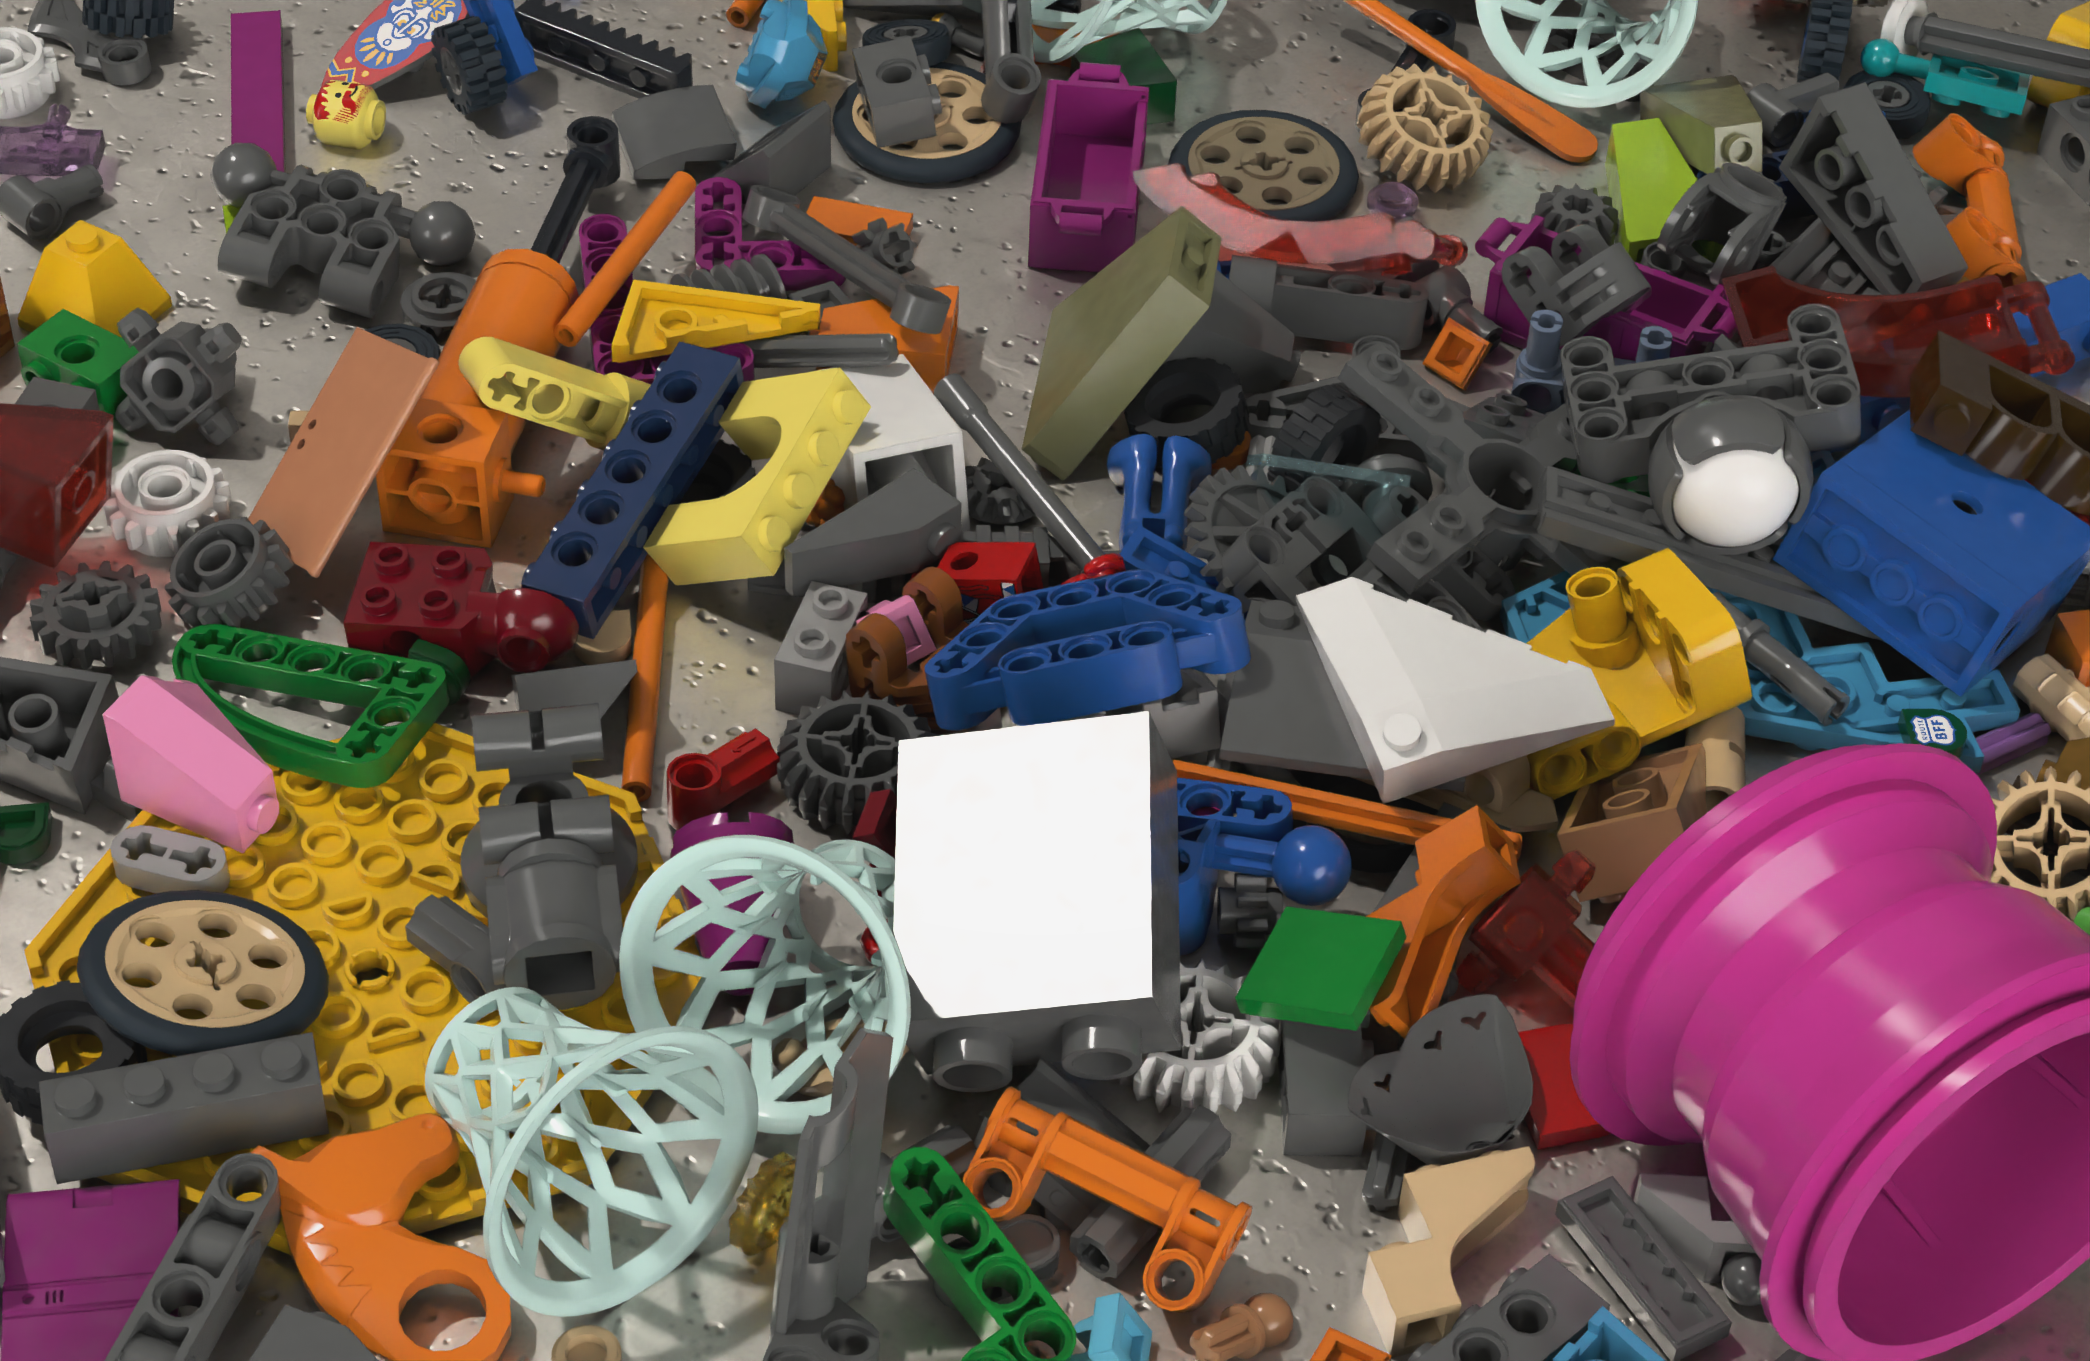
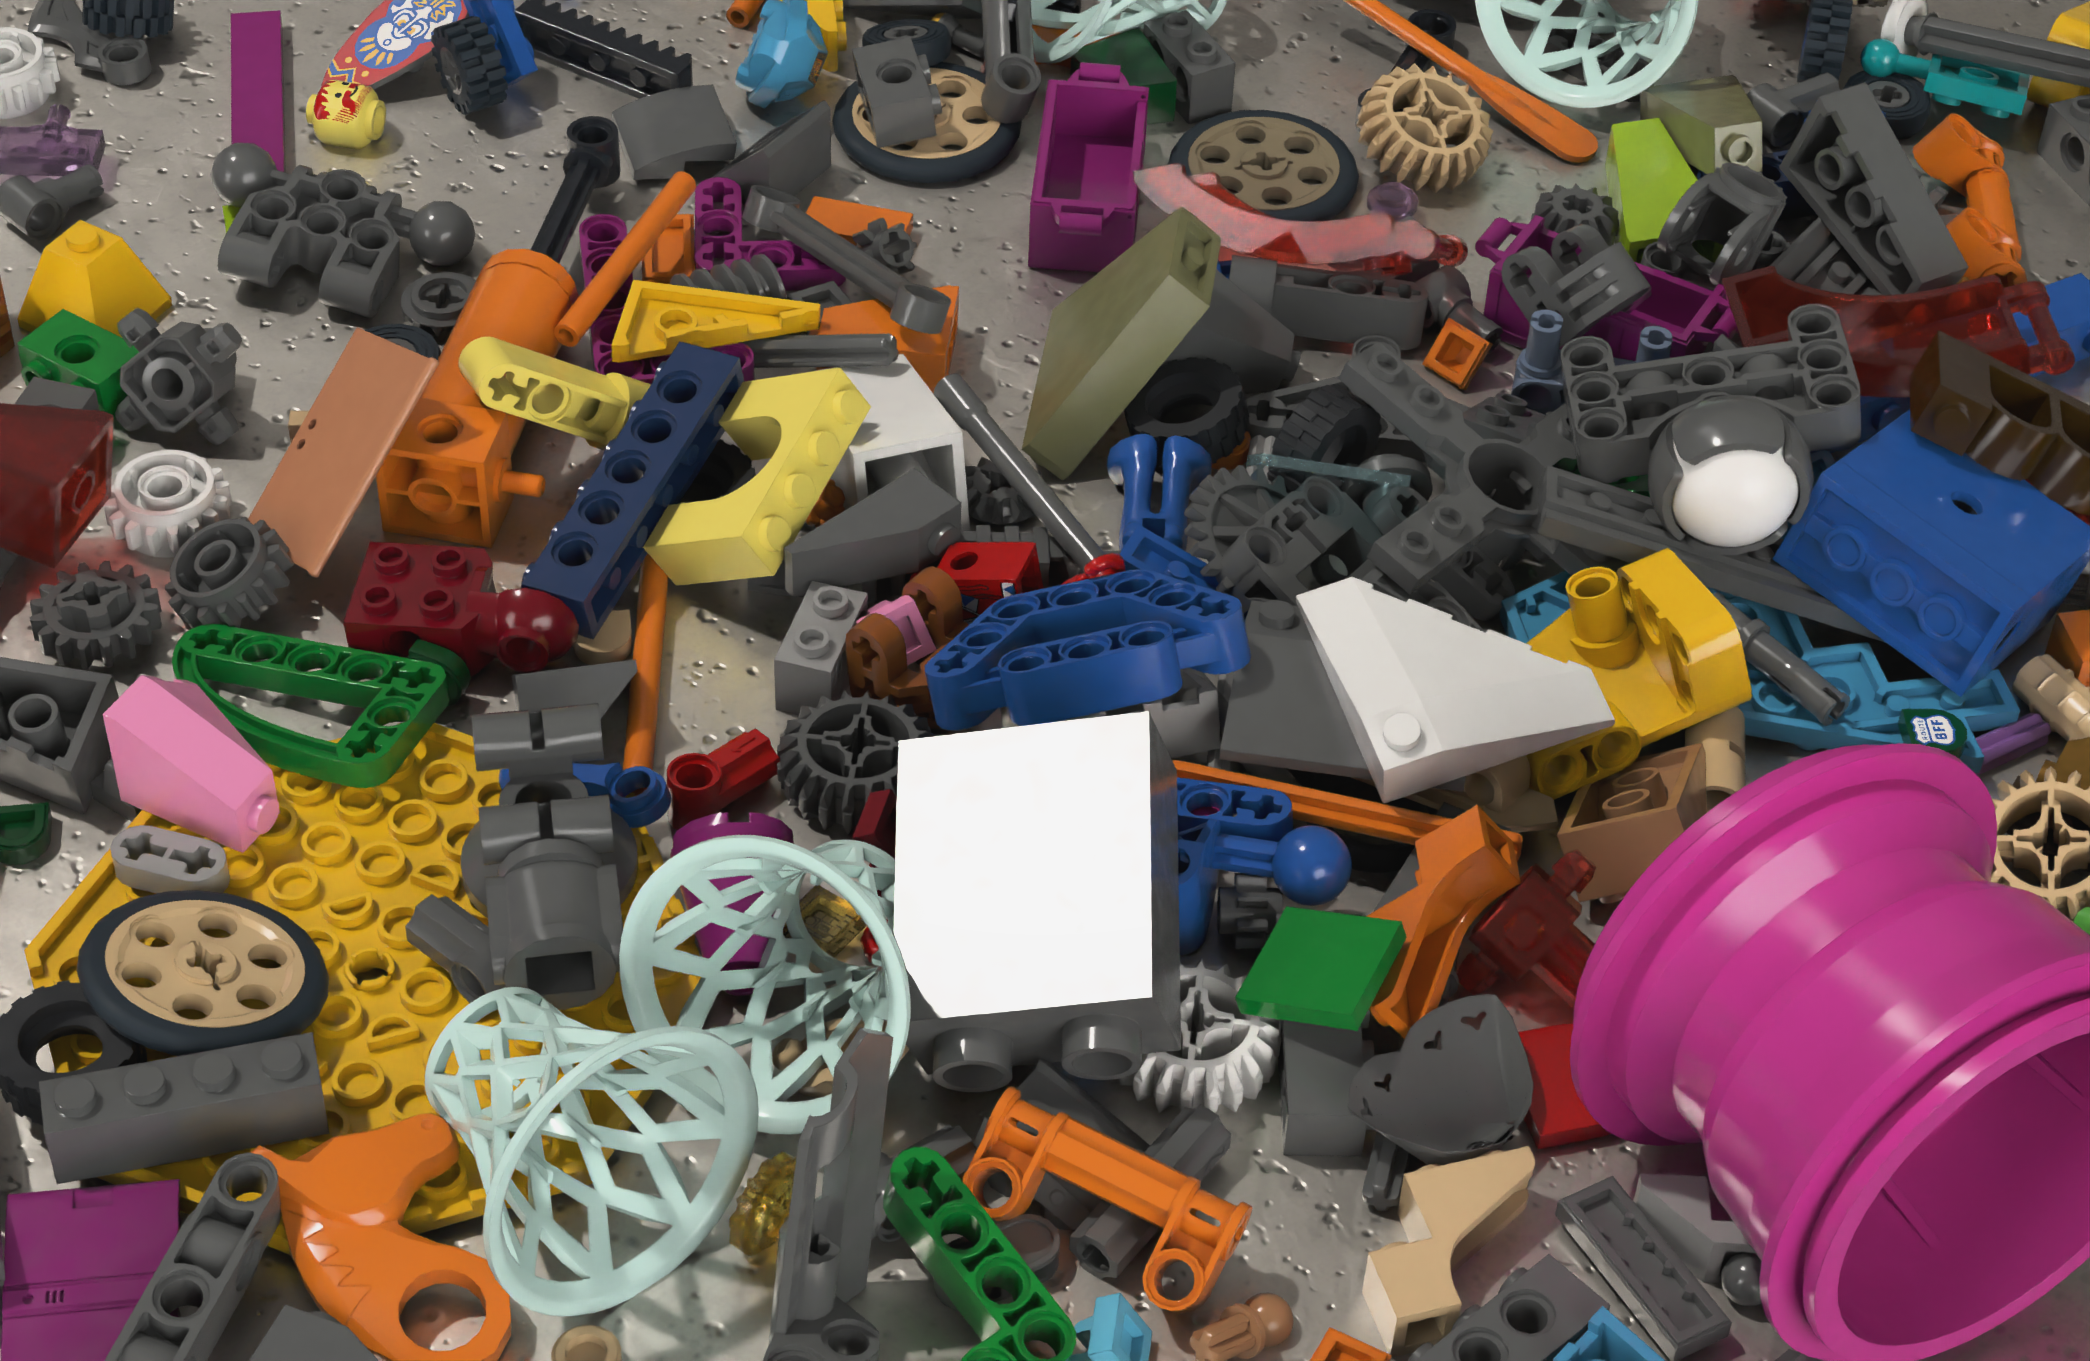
(618, 783): none -> blue piece
(671, 252): none -> orange tile
(828, 920): none -> clear yellow tile
(1197, 62): none -> dark grey brick

